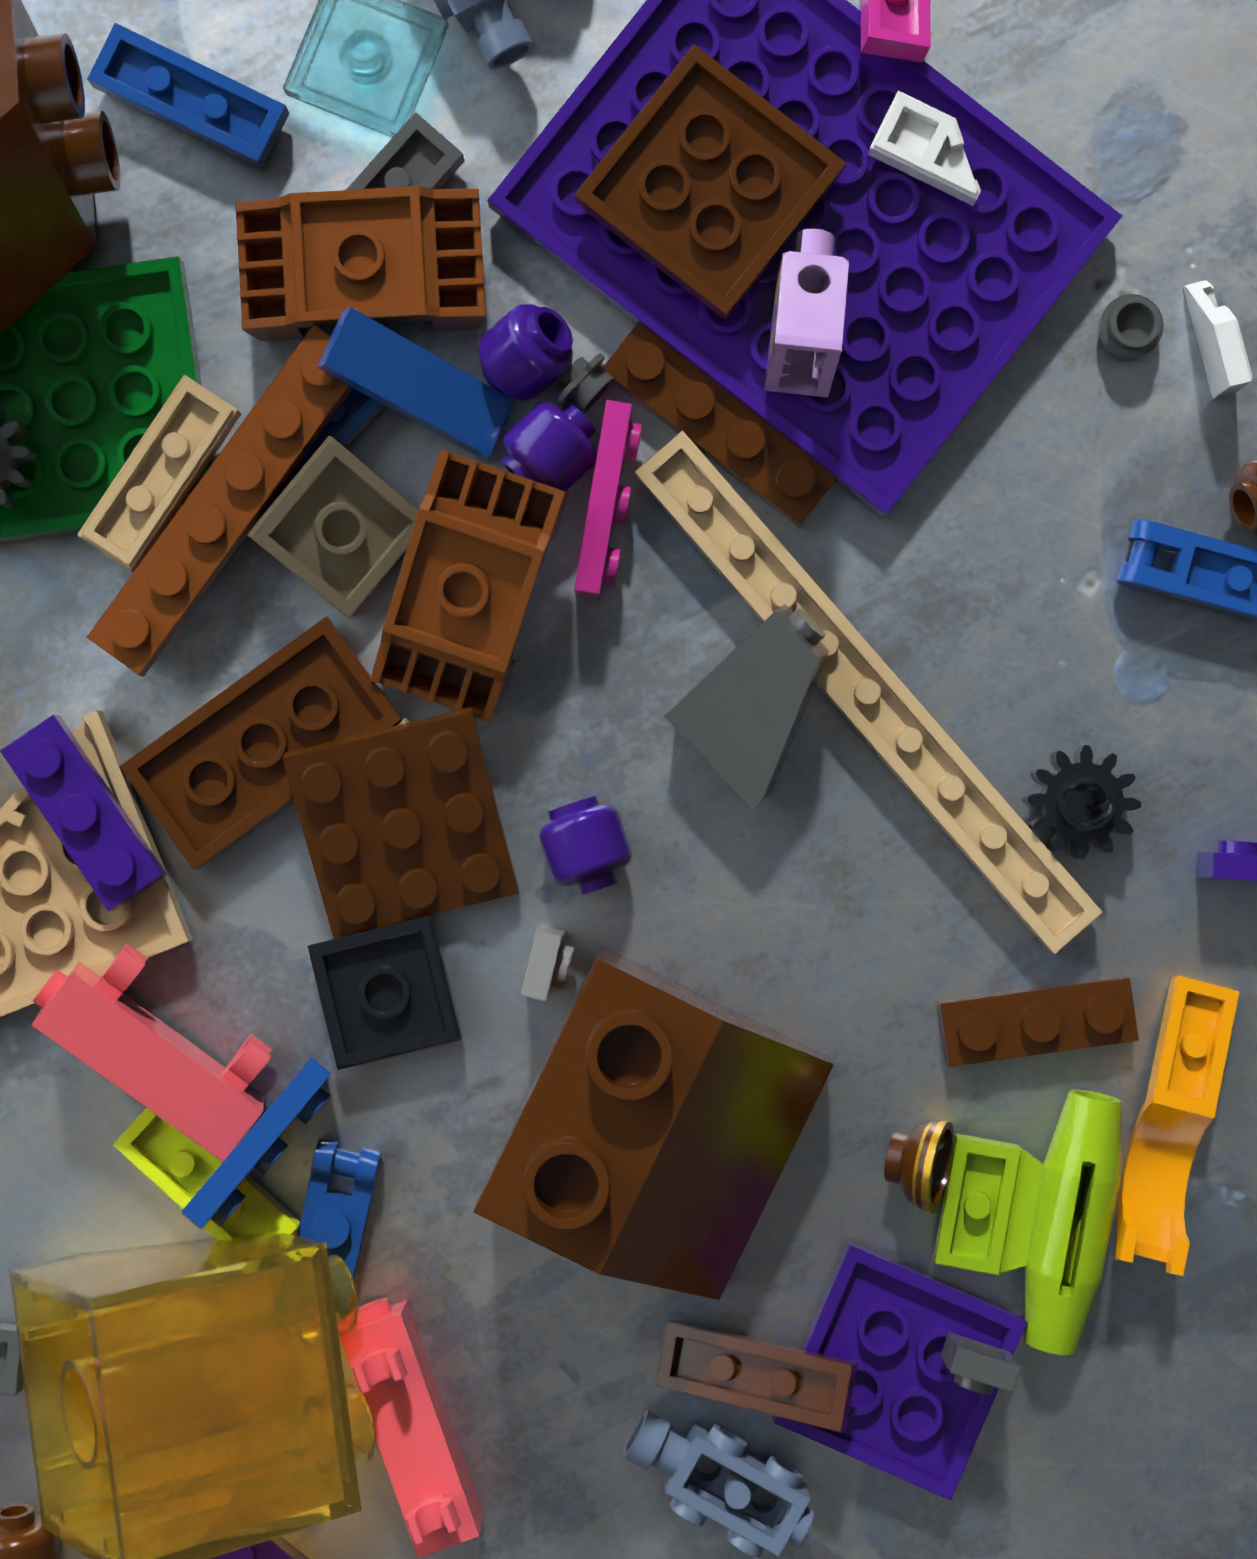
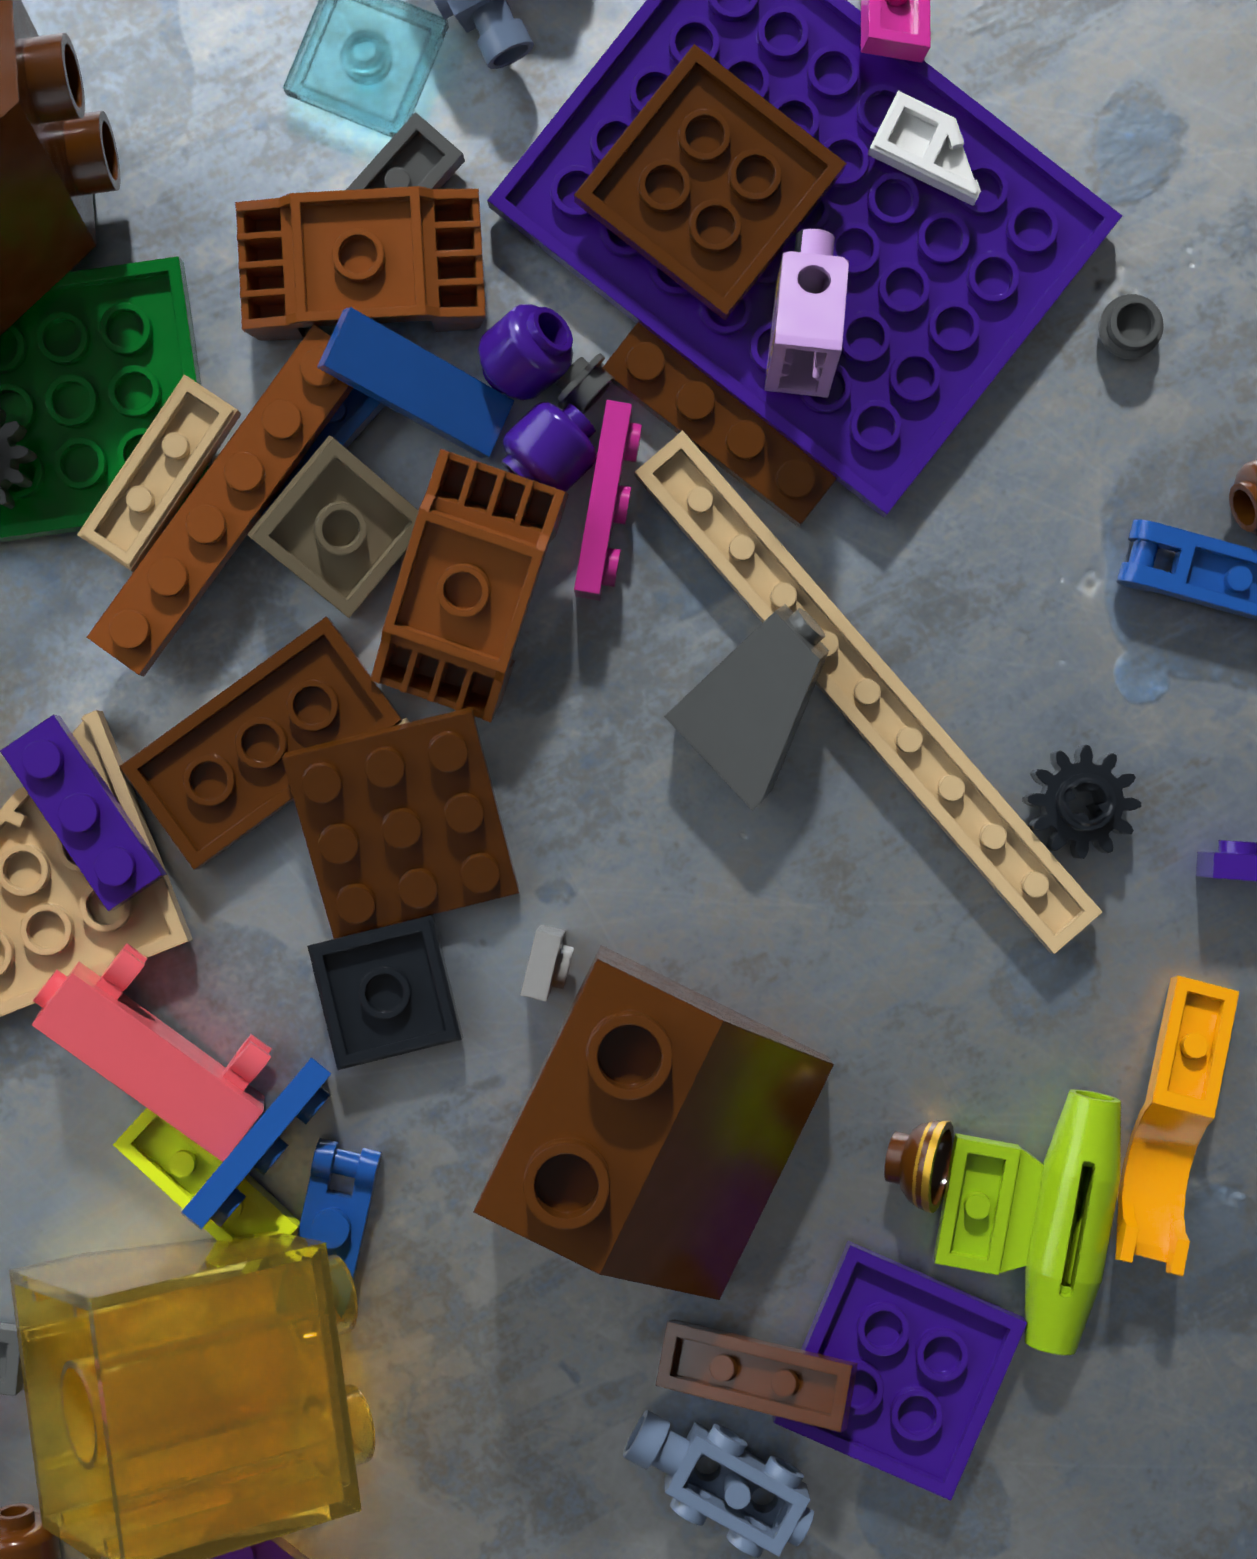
(188, 95): blue plate -> none
(412, 1427): coral brick -> none
(585, 845): dark purple head -> none
(979, 1365): dark grey plate -> none
(1037, 1021): reddish brown plate -> none
(1218, 341): white tile -> none

